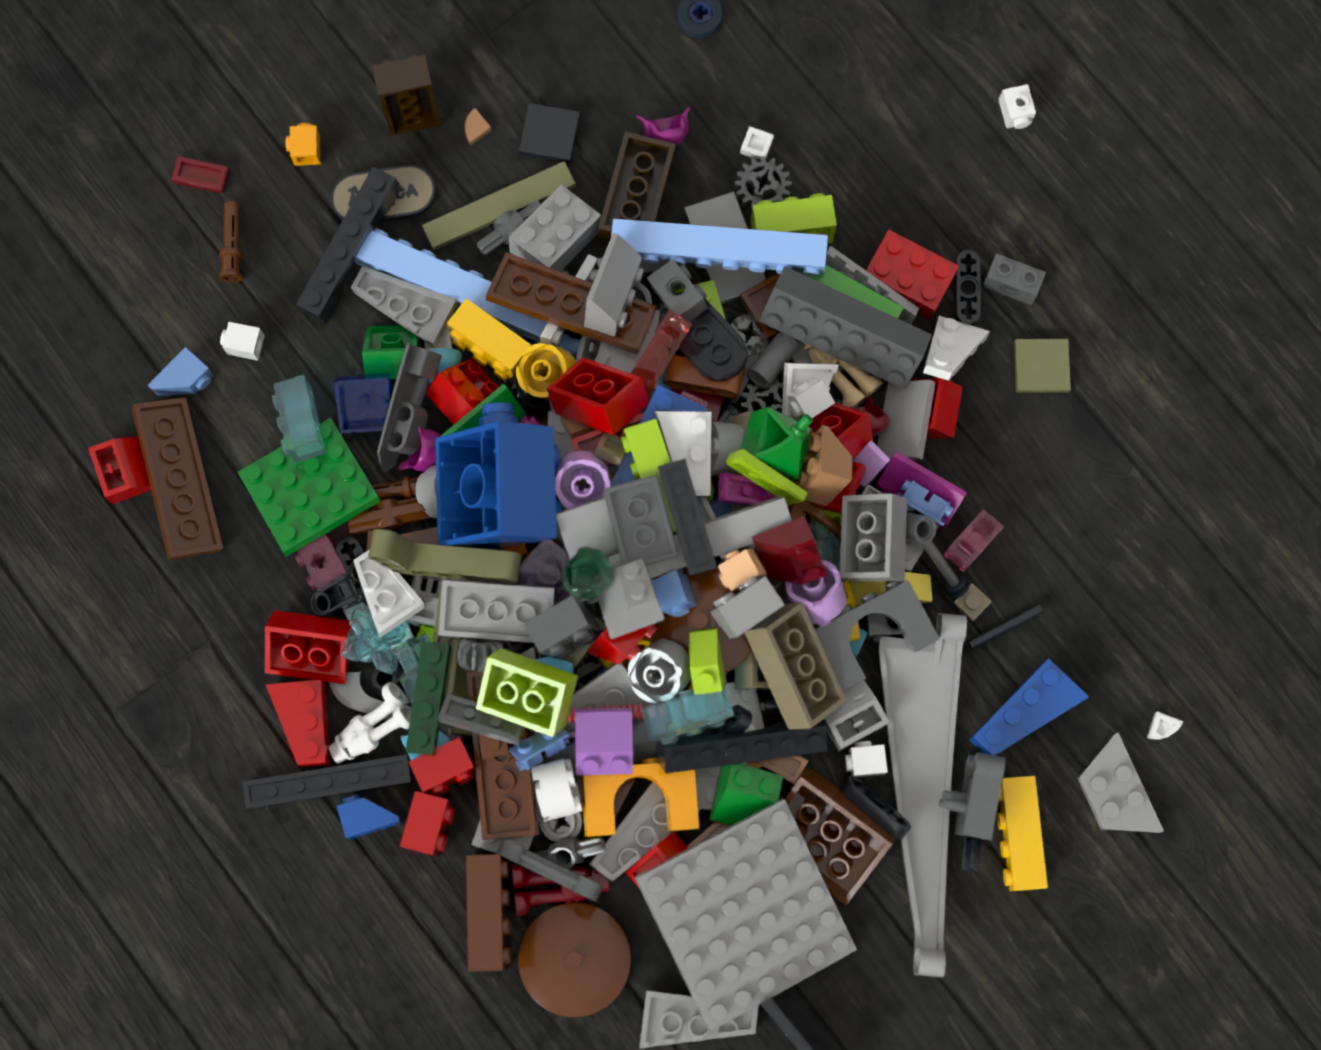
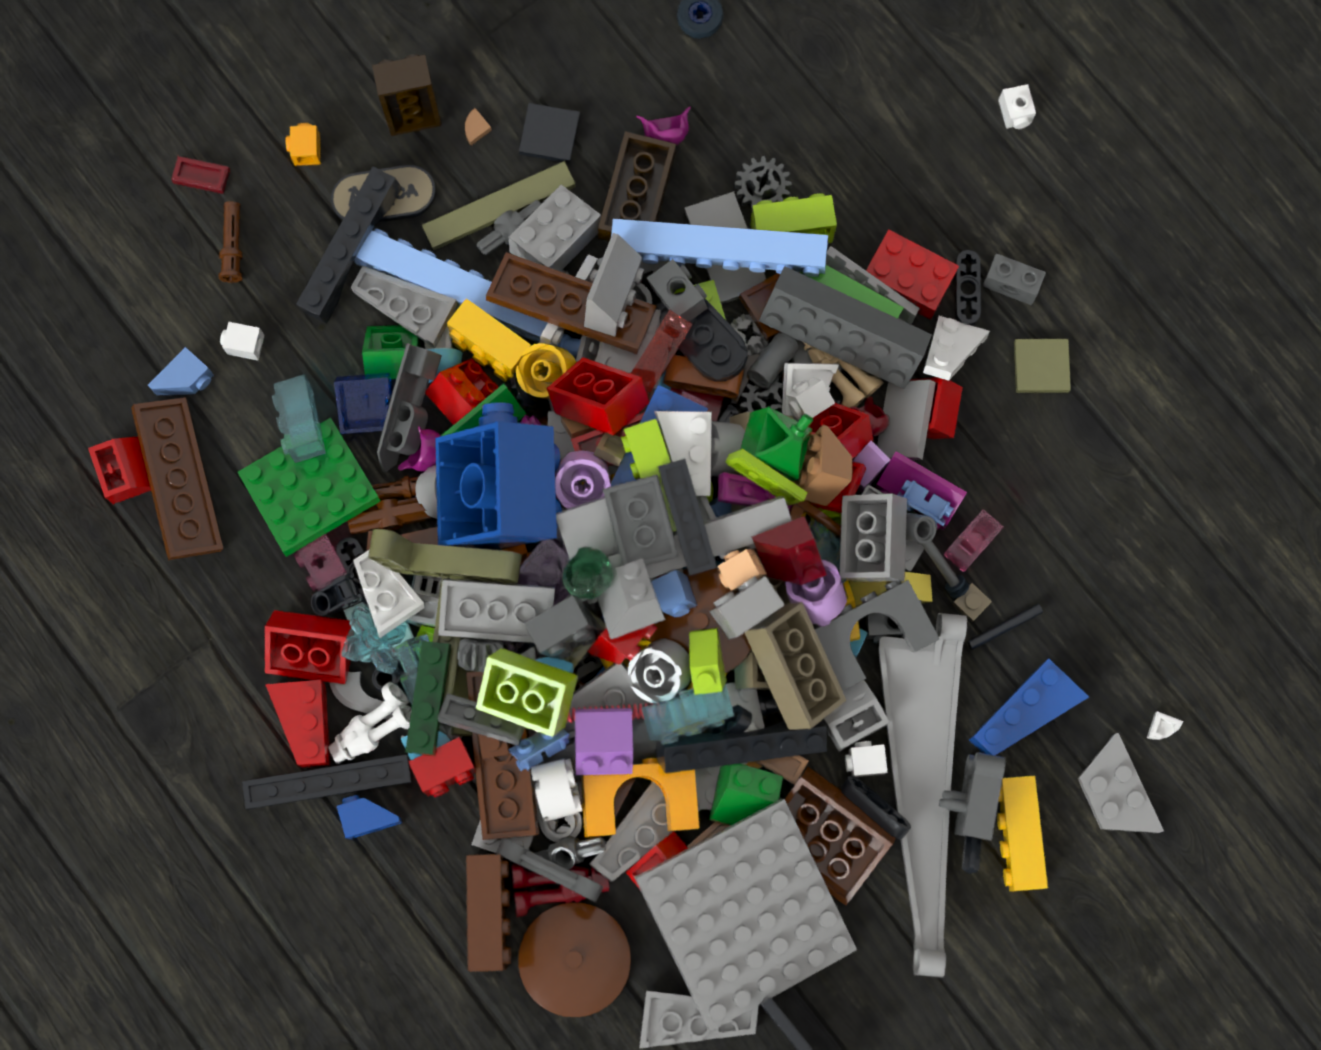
(428, 824): red brick -> none
(756, 143): white plate -> none

